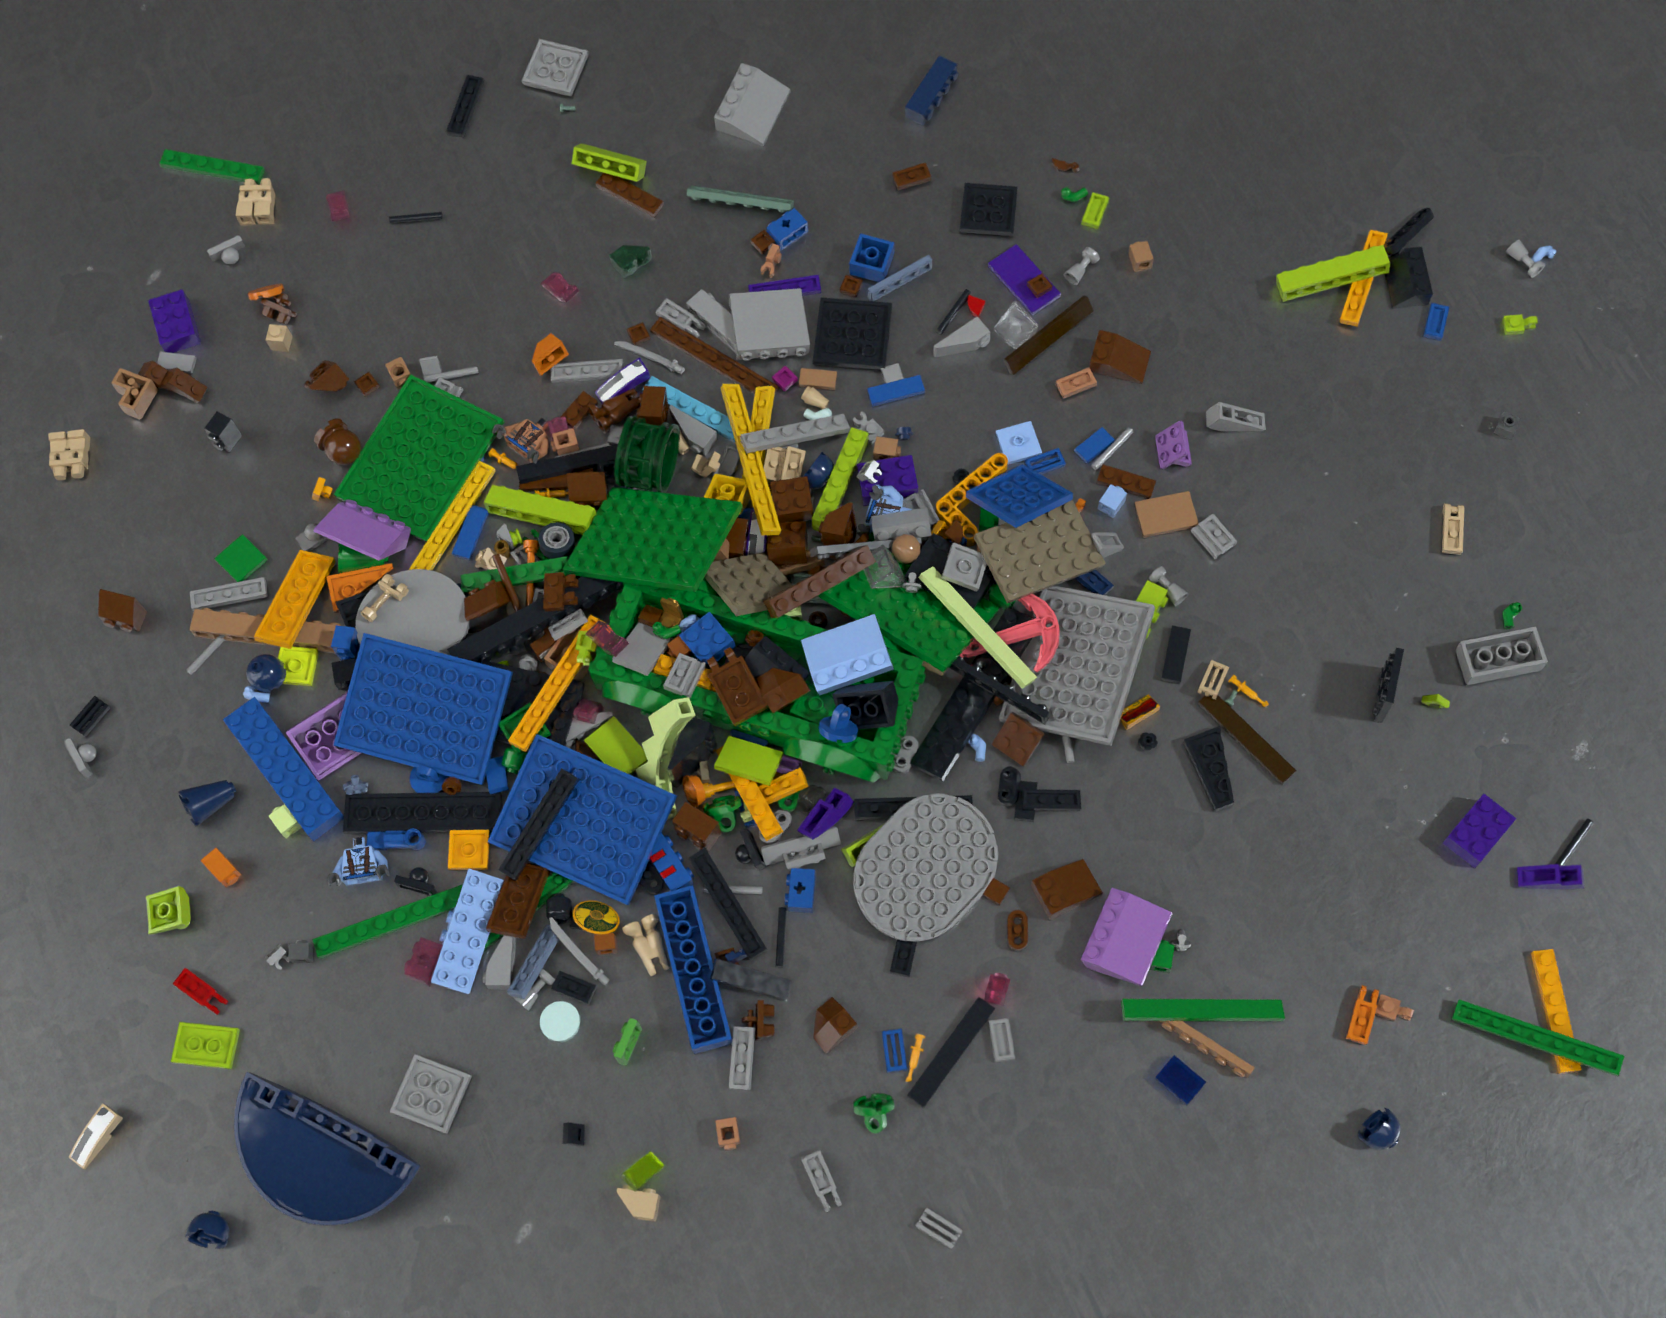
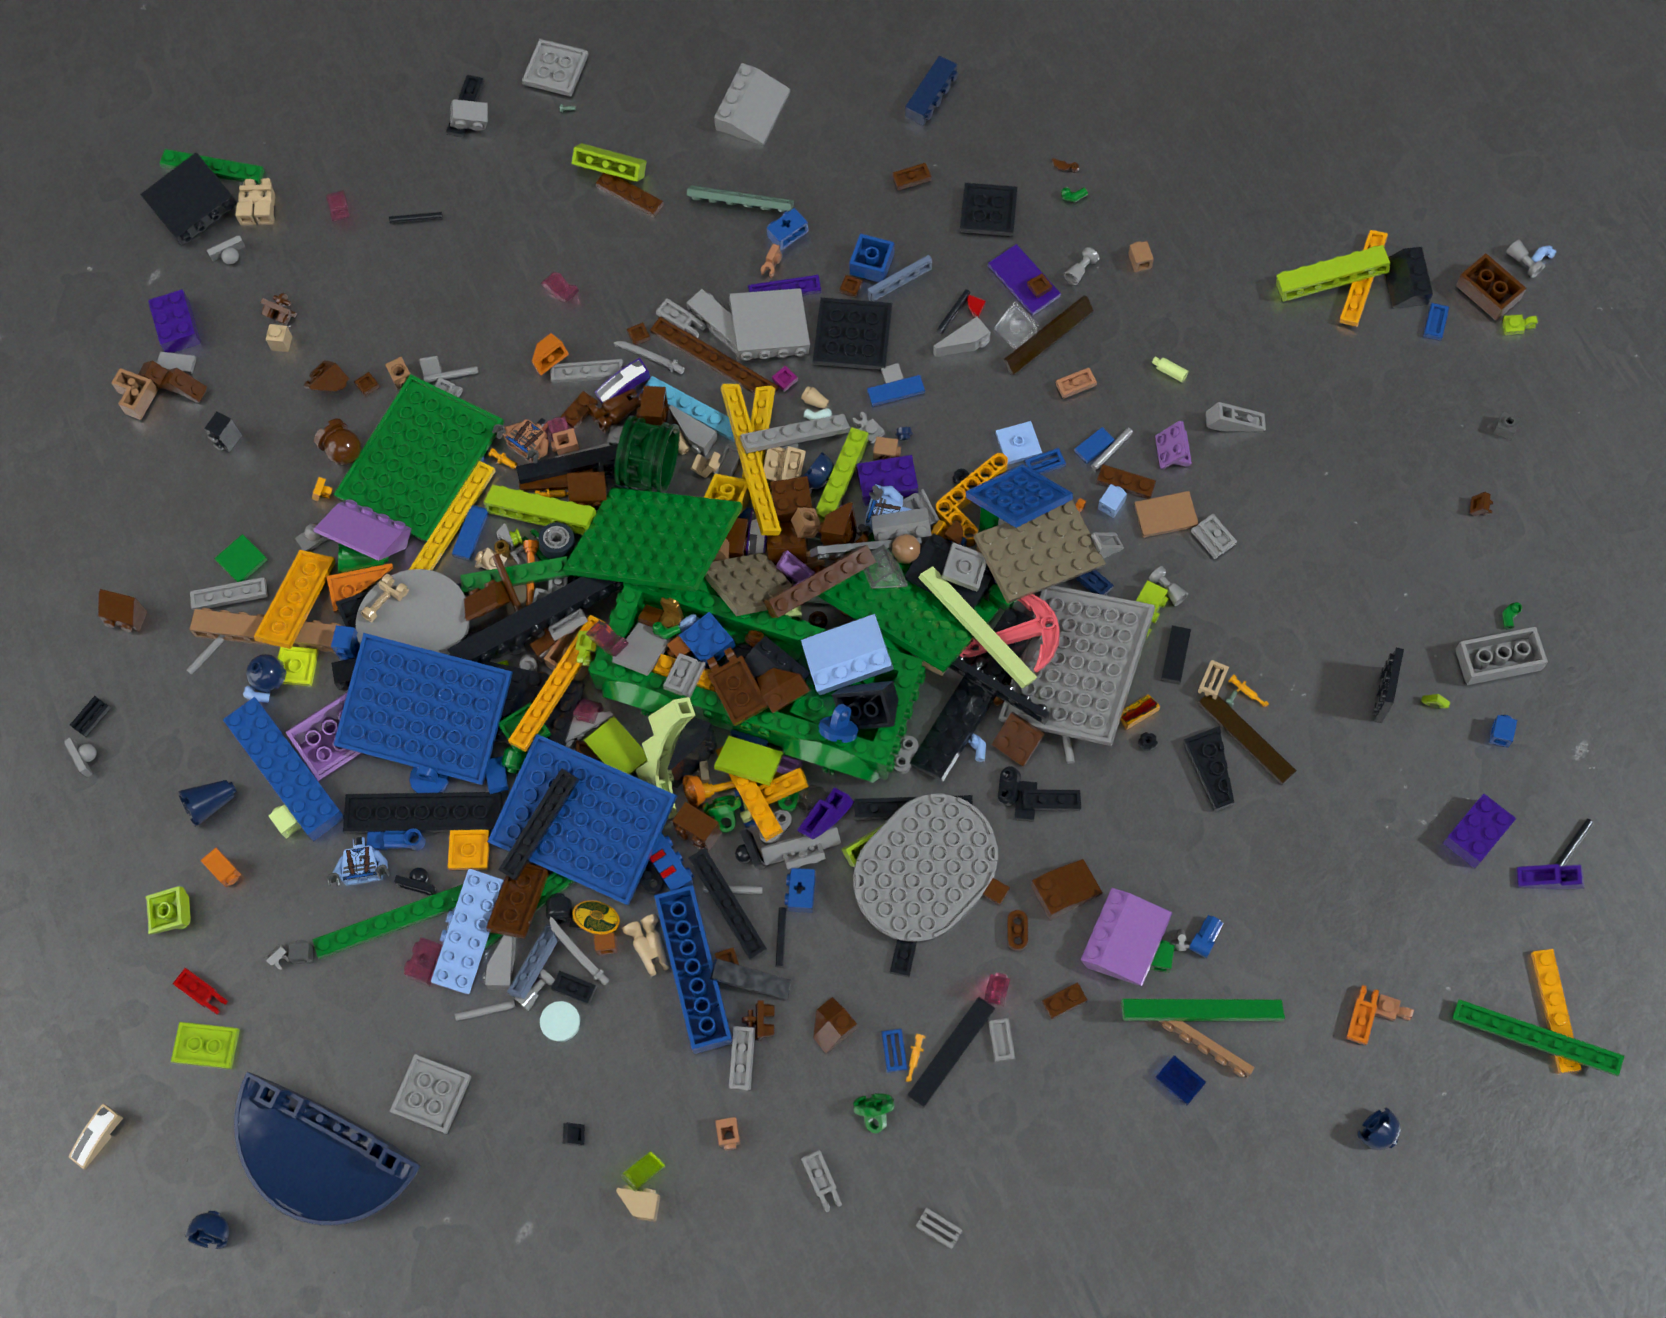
(69, 453): tan hips -> none
(189, 198): none -> black panel
(266, 291): orange tile -> none
(355, 786): sand blue plant -> none
(451, 785): reddish brown plate -> none
(468, 115): none -> light grey brick
(485, 1010): none -> light grey bar
(555, 589): reddish brown plate -> none
(624, 1048): bright green plate -> none
(630, 258): clear green slope -> none
(733, 957): dark blue tile -> none
(762, 241): reddish brown plate -> none
(793, 567): none -> medium lavender tile
(806, 522): none -> medium nougat brick
(818, 379): medium nougat tile -> none
(868, 470): light grey tile -> none
(911, 587): light grey plate -> none
(1064, 1001): none -> reddish brown plate
(1095, 210): lime tile -> none
(1119, 357): reddish brown slope -> none
(1170, 369): none -> yellowish green cylinder
(1205, 938): none -> blue piece
(1408, 231): black beam -> none
(1453, 529): tan plate -> none
(1480, 504): none -> reddish brown tile
(1491, 286): none -> reddish brown brick
(1503, 731): none -> blue brick

